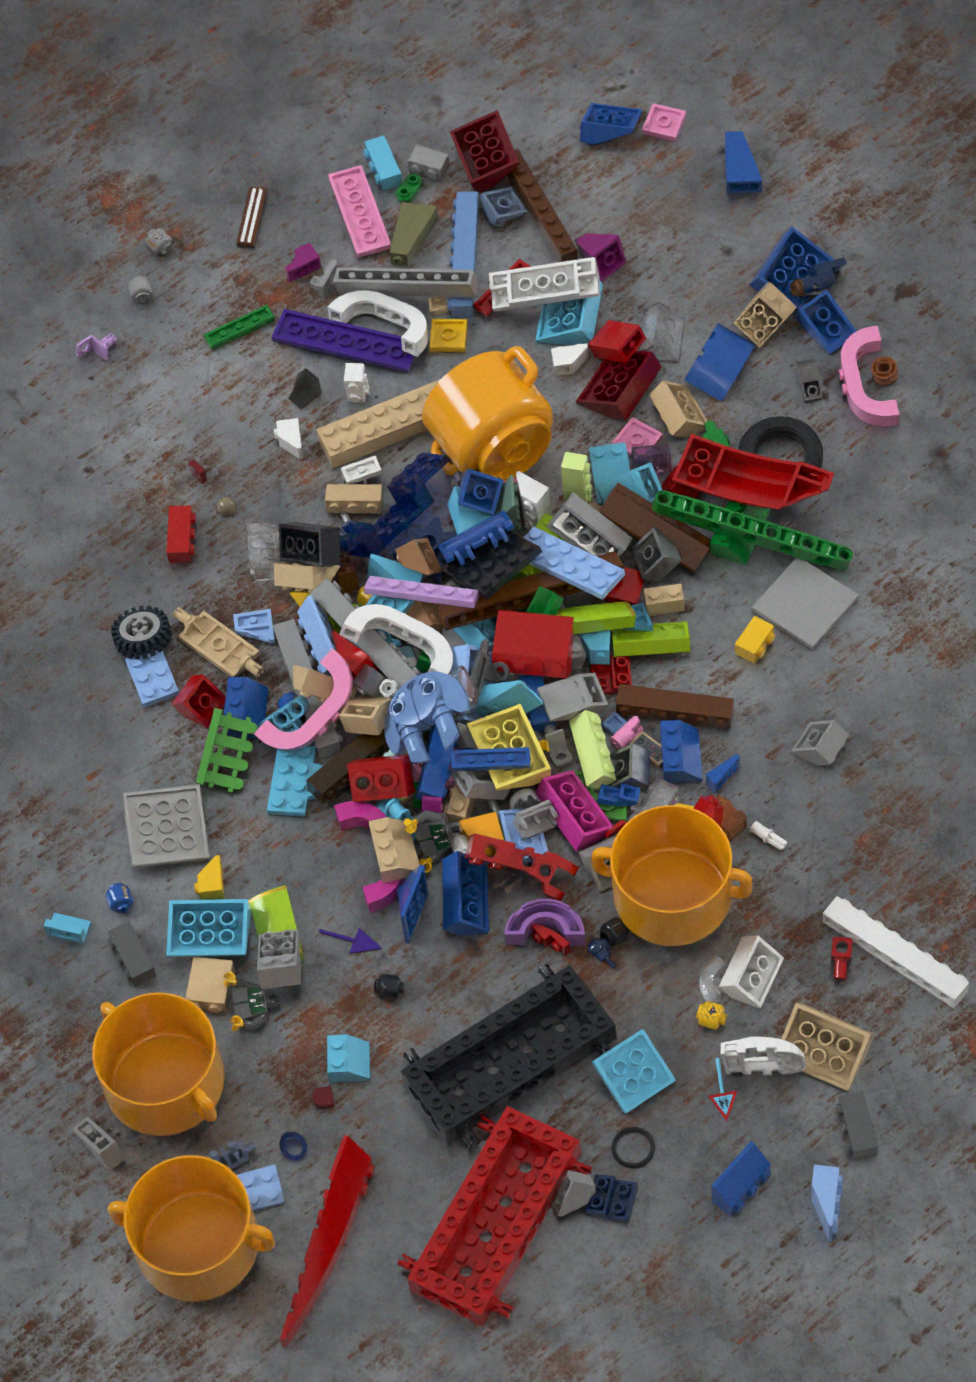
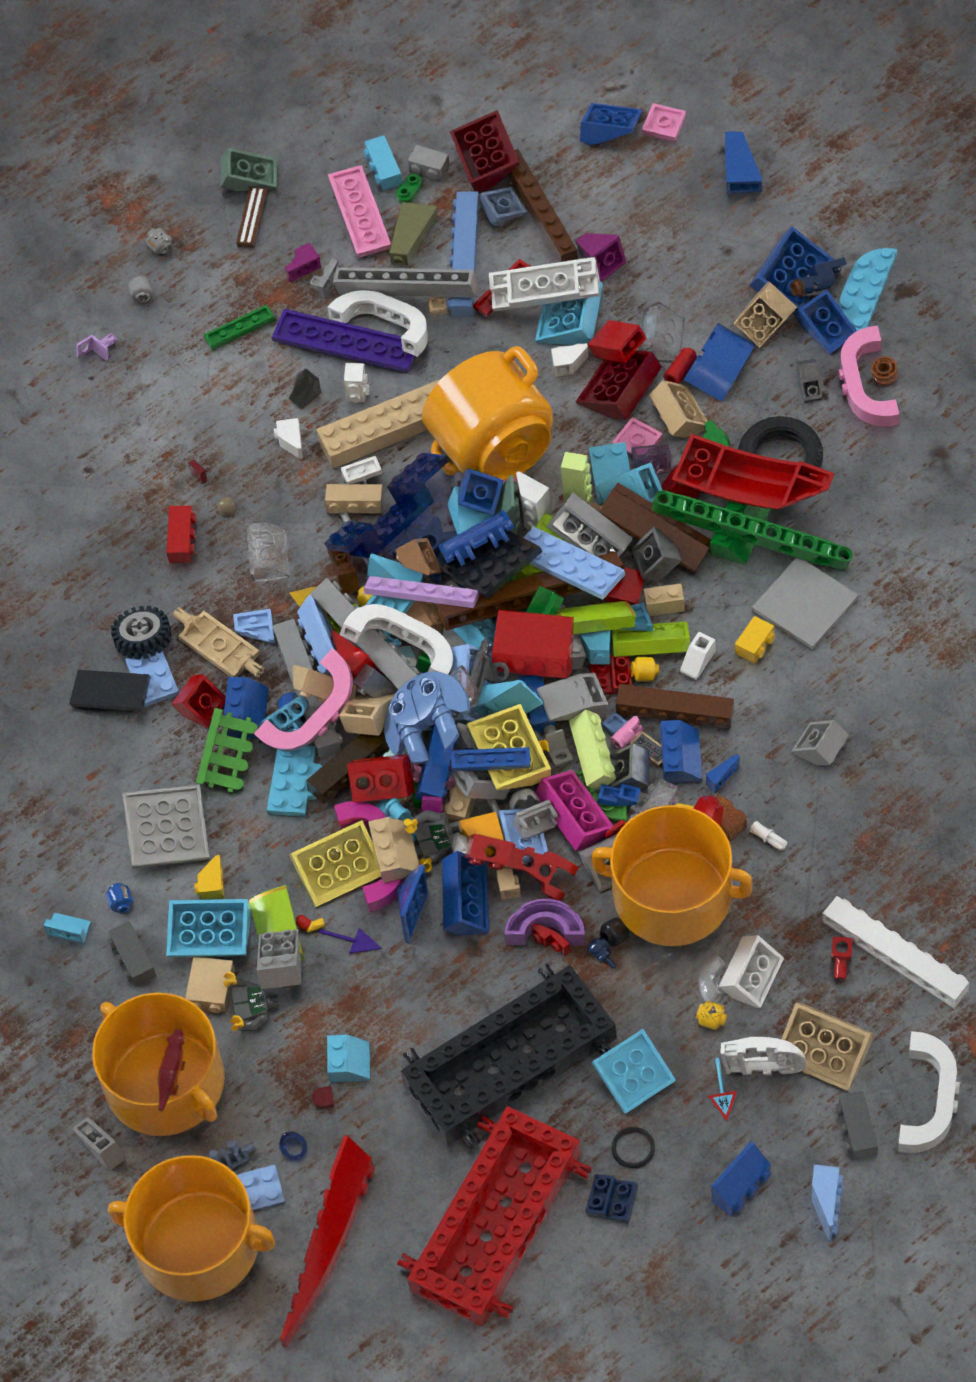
(110, 690): none -> black tile
(170, 1068): none -> dark red animal
(246, 169): none -> sand green slope
(301, 576): tan slope -> none
(309, 544): black brick -> none
(309, 925): none -> arm
(337, 863): none -> light yellow slope
(388, 683): white plate -> none
(388, 987): black head -> none
(448, 335): yellow tile -> none
(508, 884): none -> tan brick
(573, 1193): light grey slope -> none
(644, 669): none -> yellow head
(680, 365): none -> red brick
(698, 655): none -> white slope
(866, 286): none -> medium azure plate
(925, 1137): none -> white arch

